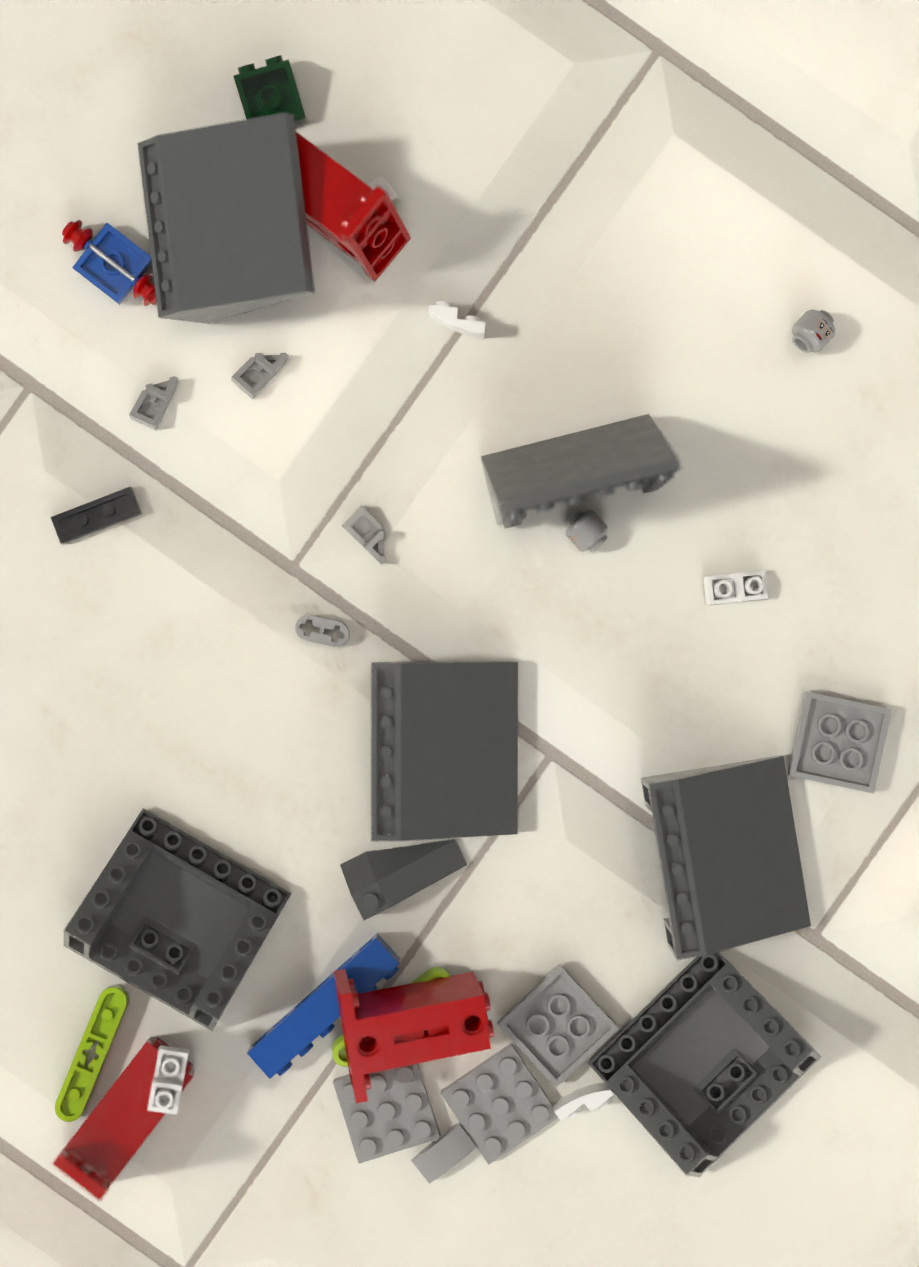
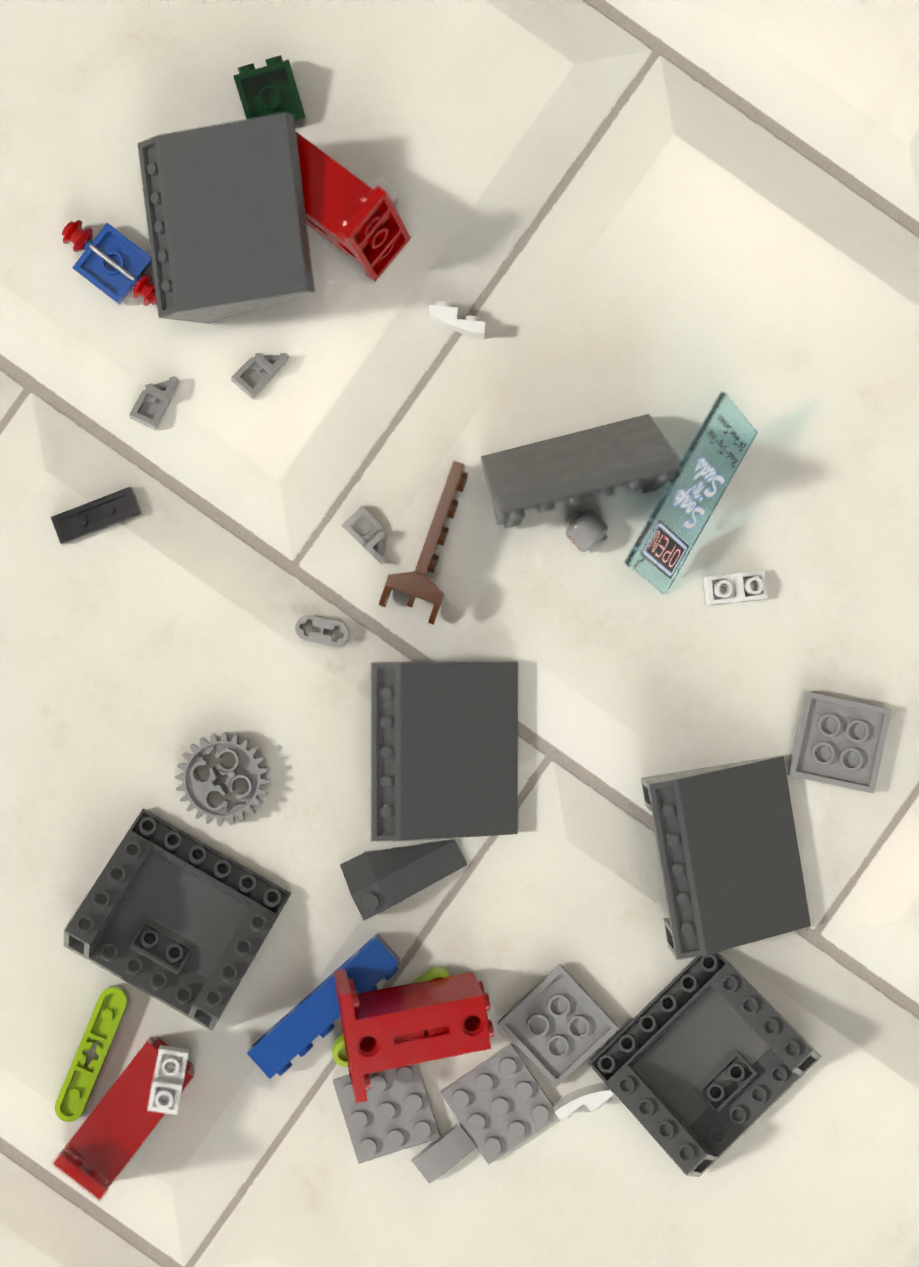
(199, 790): none -> light grey gear
(416, 582): none -> reddish brown hinge
(692, 494): none -> clear light blue piece
(813, 331): light grey head -> none

